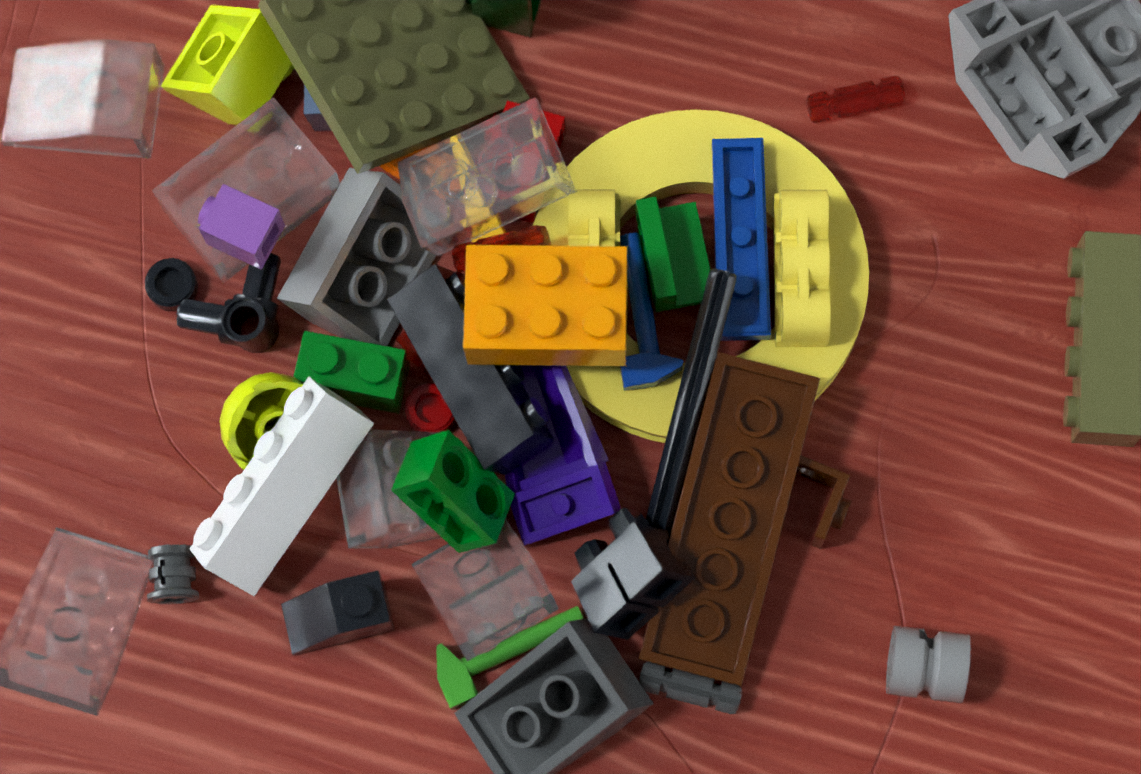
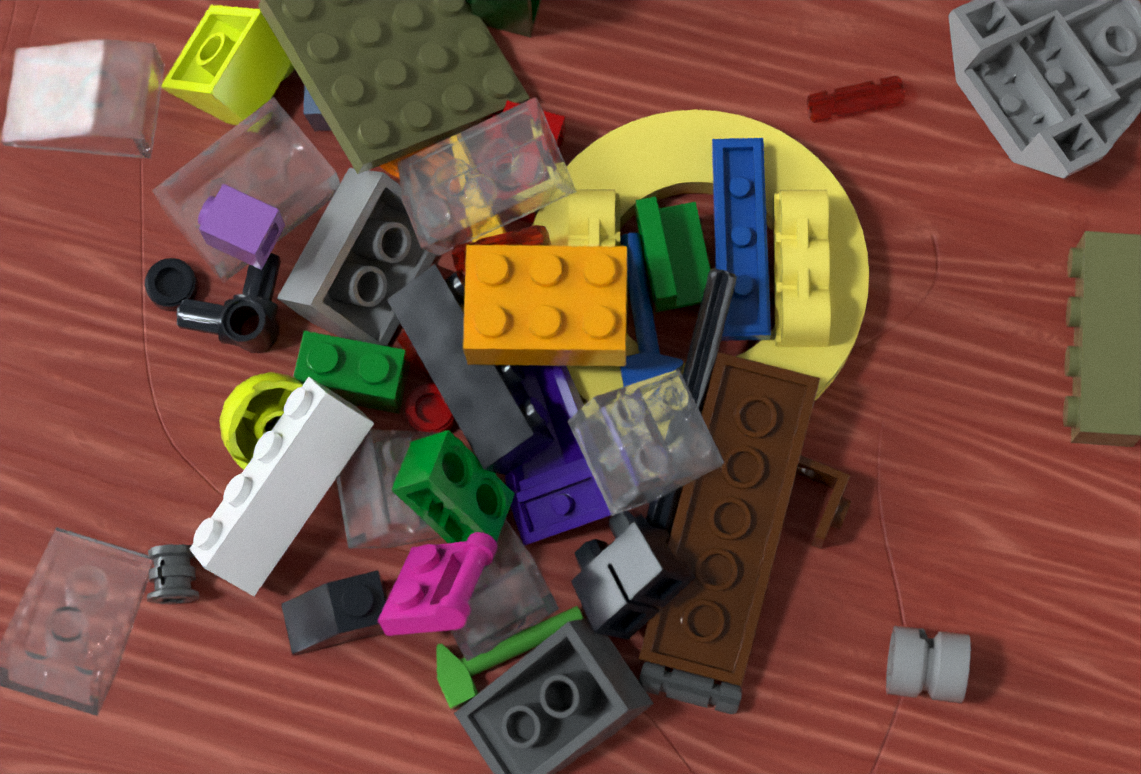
(436, 586): none -> dark pink plate
(644, 441): none -> clear slope

